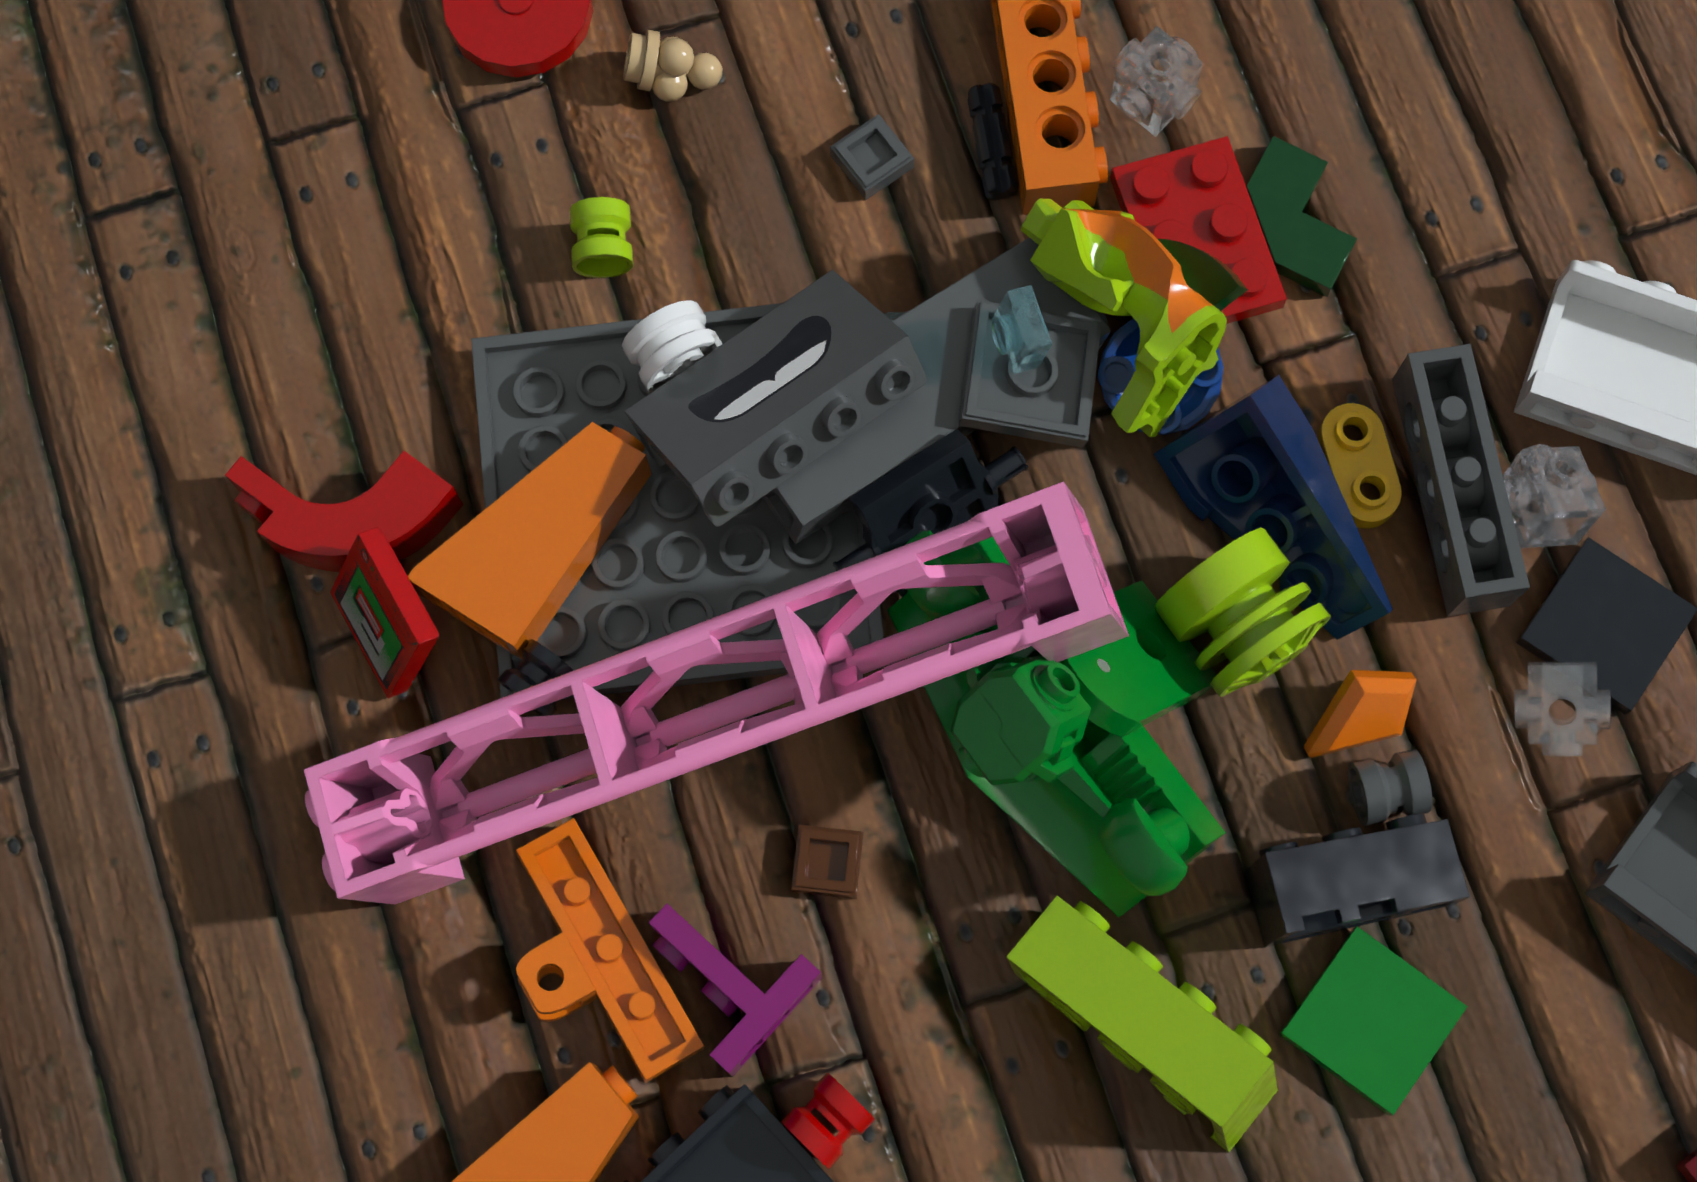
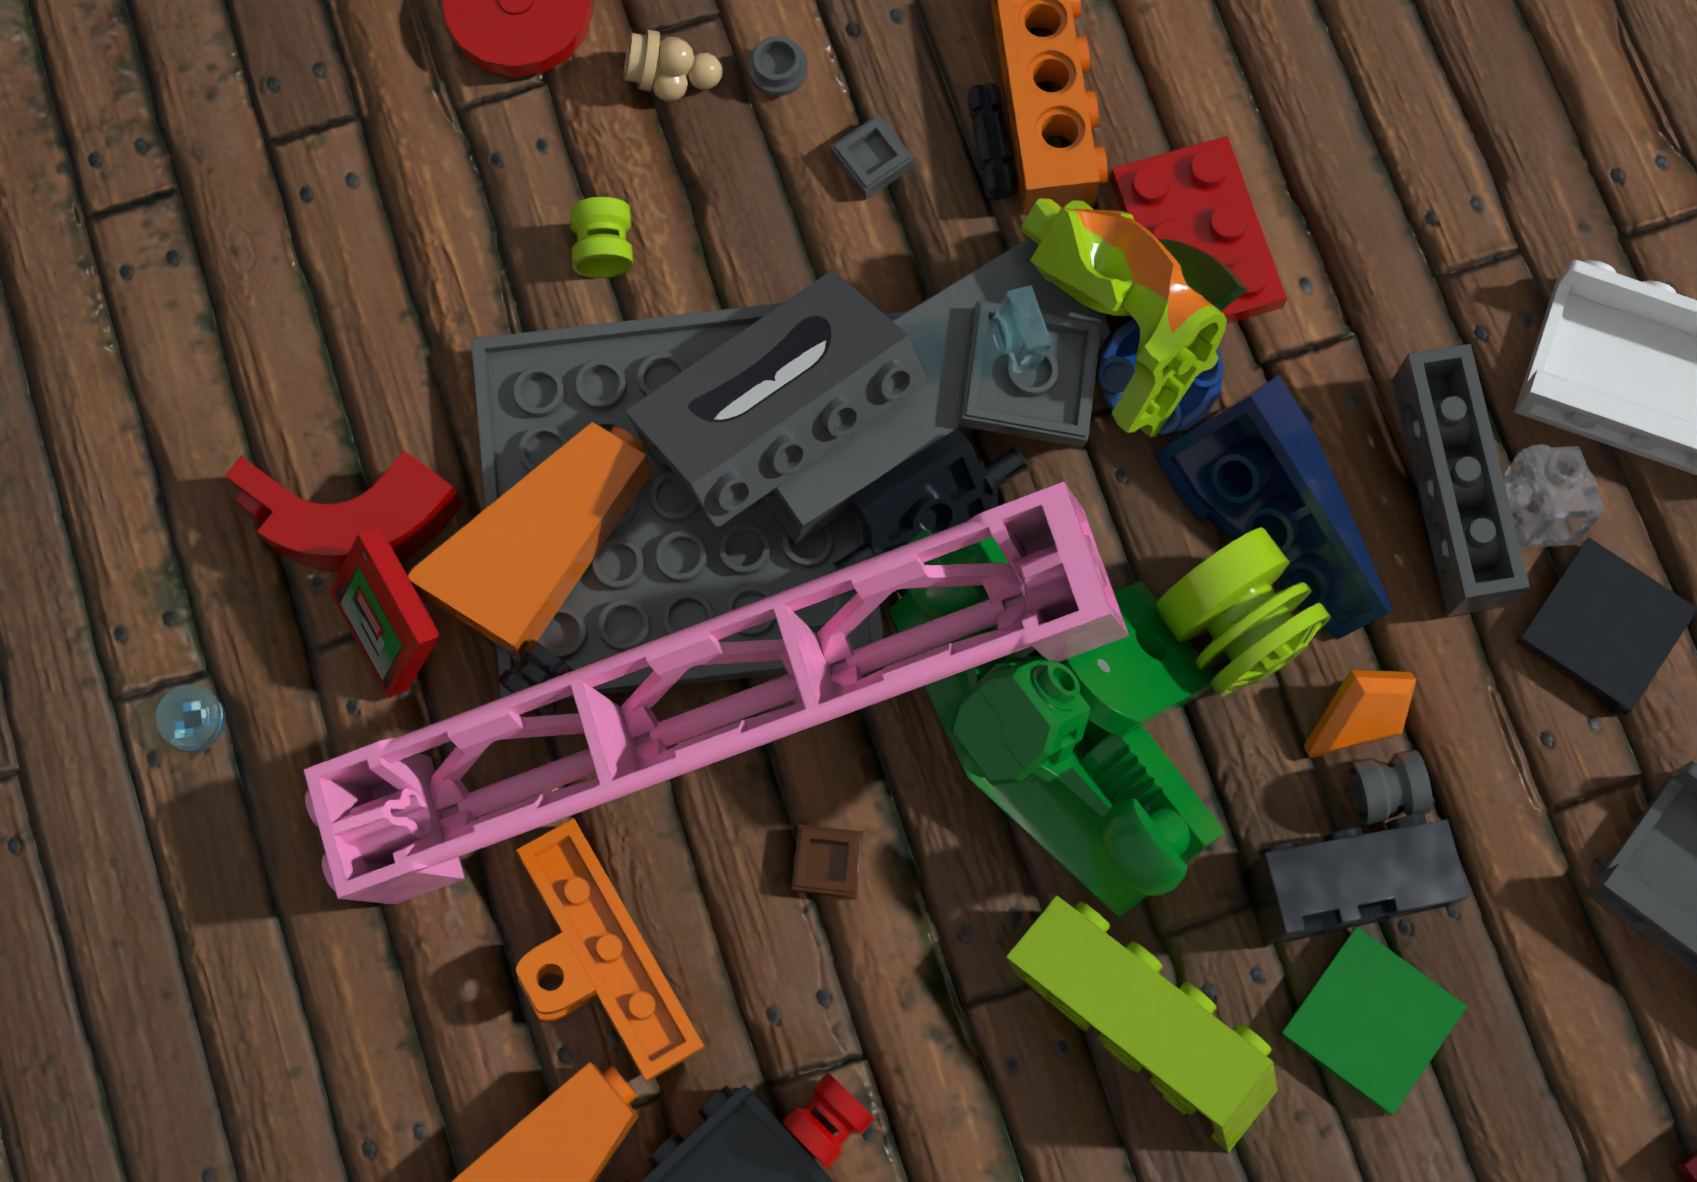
(190, 717): none -> clear light blue tile
(669, 342): white wheel -> none
(732, 989): magenta bracket -> none
(777, 66): none -> dark grey plate
(1156, 80): clear brick -> none
(1298, 243): dark green tile -> none
(1361, 463): yellow plate -> none
(1562, 681): clear brick -> none

